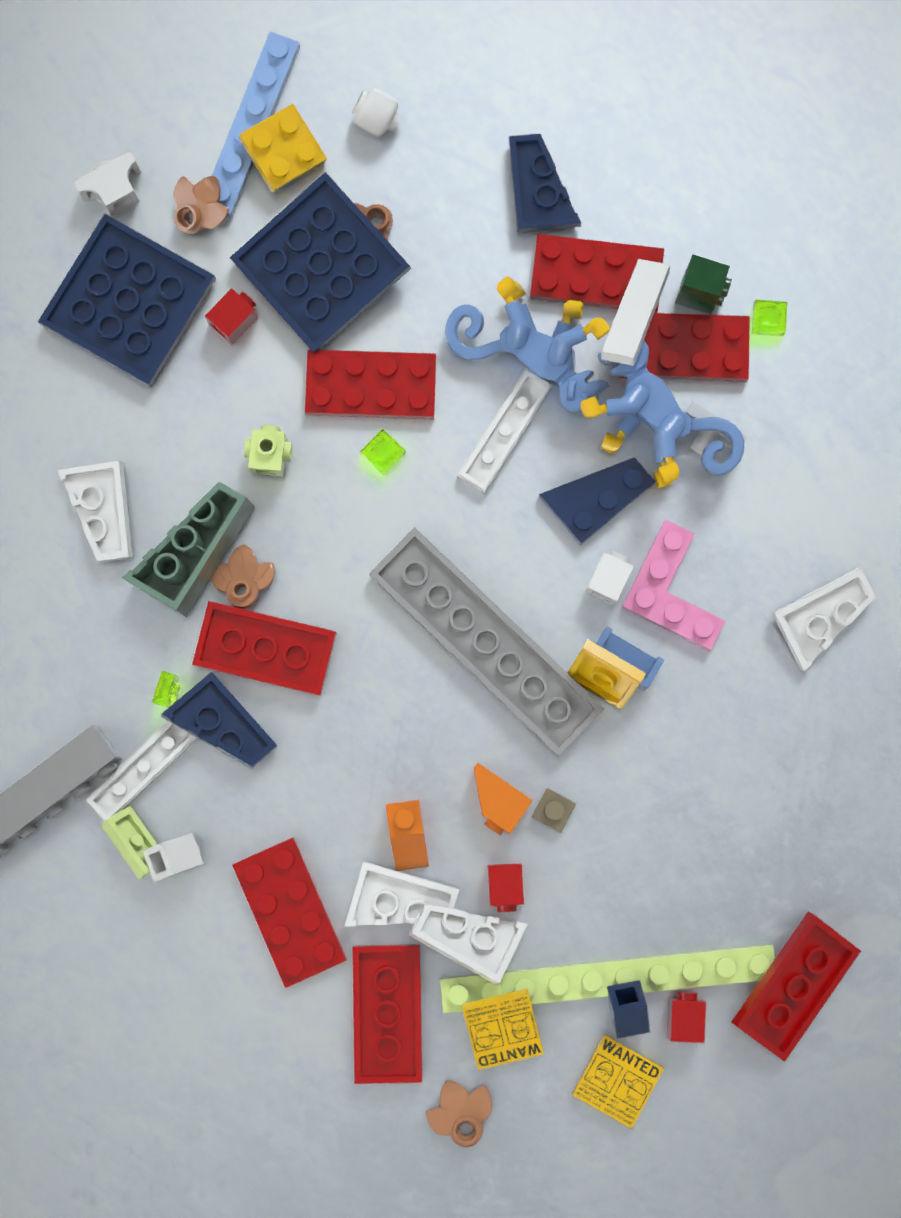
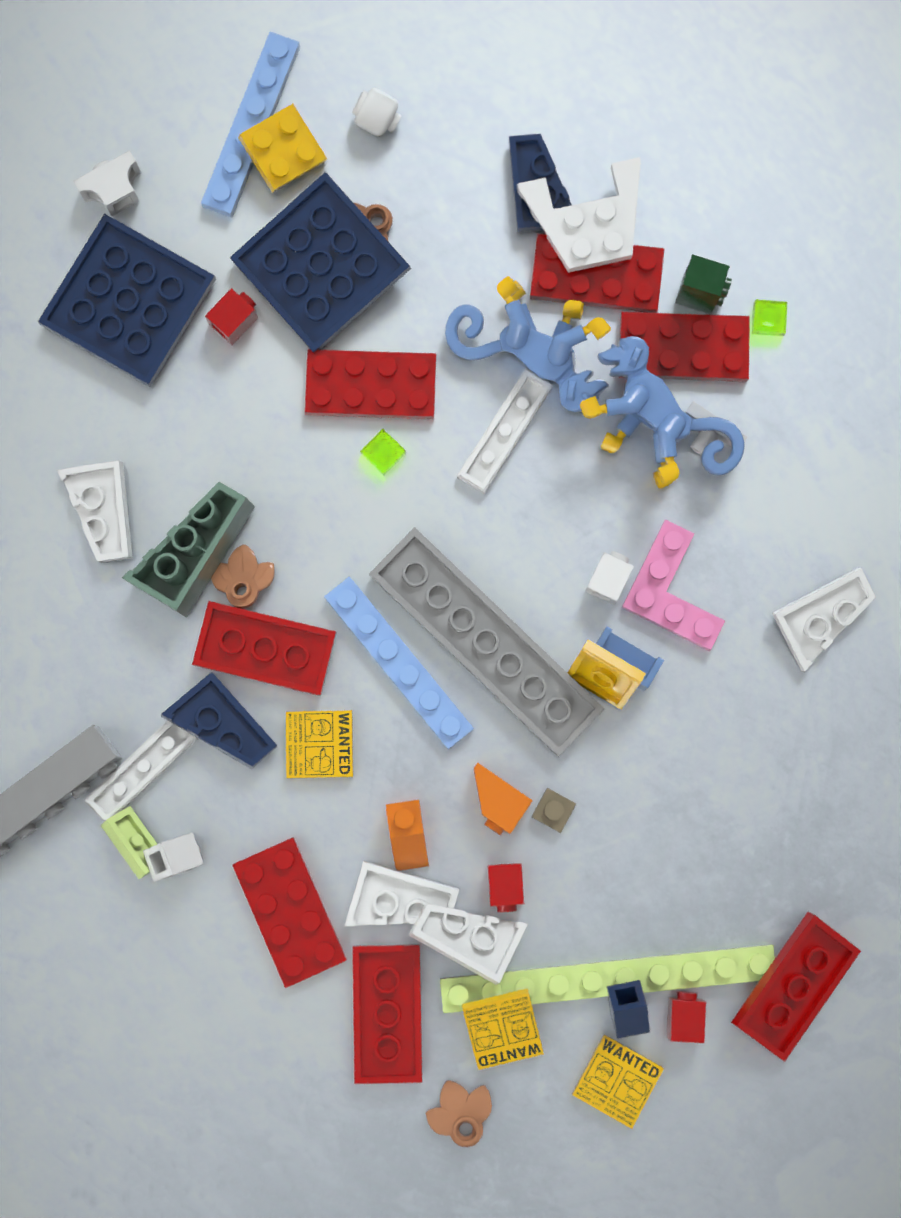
(166, 690): clear neon green plate -> none
(202, 201): nougat plate -> none
(271, 462): yellowish green brick -> none
(319, 744): none -> yellow tile
(398, 663): none -> light blue plate
(589, 231): none -> white wing
(597, 498): dark blue wing -> none
(635, 312): white tile -> none

